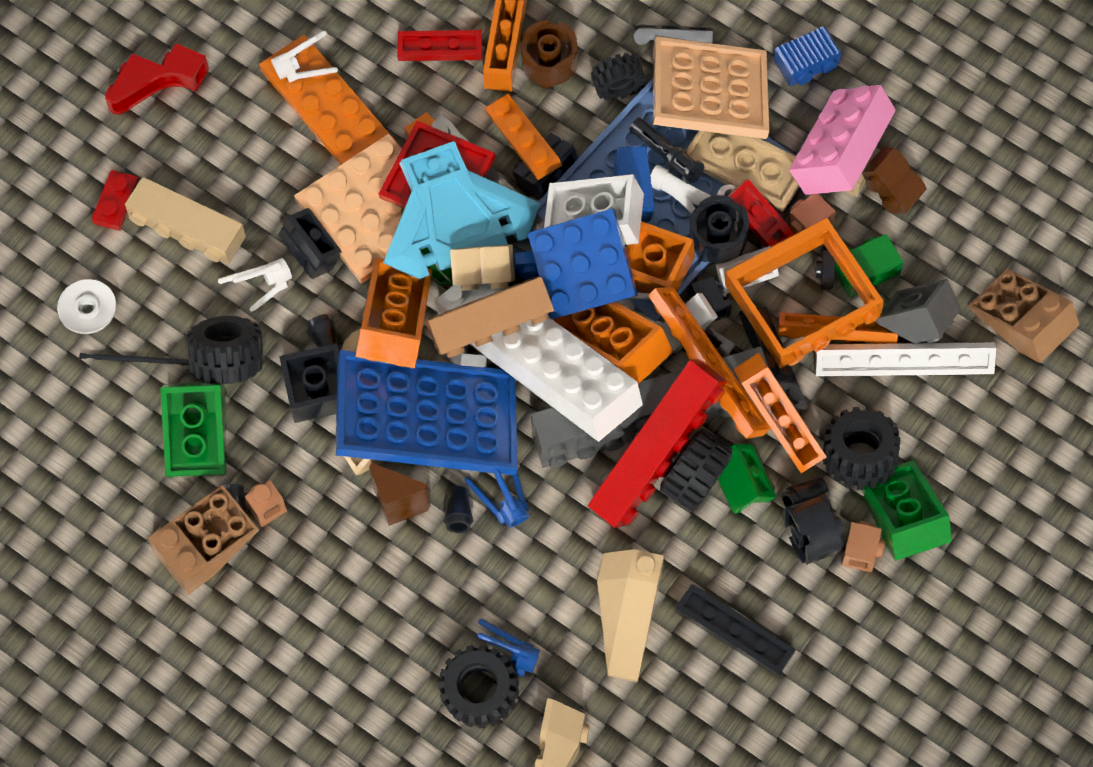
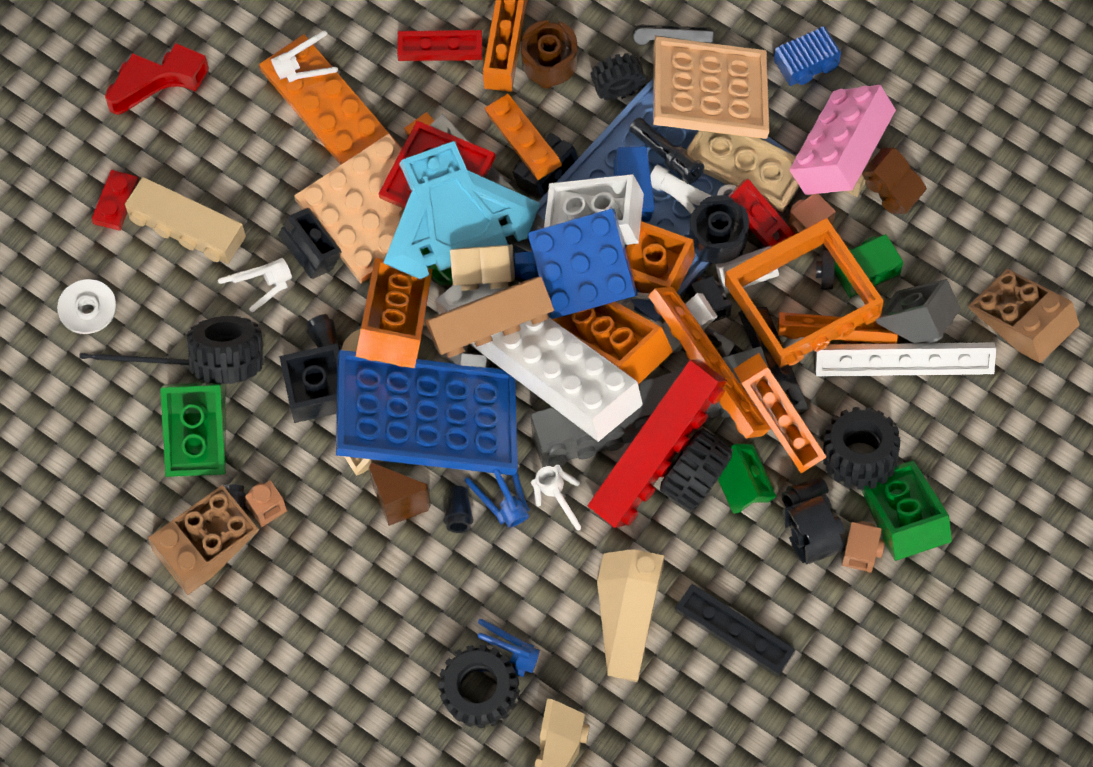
(550, 482): none -> white plant

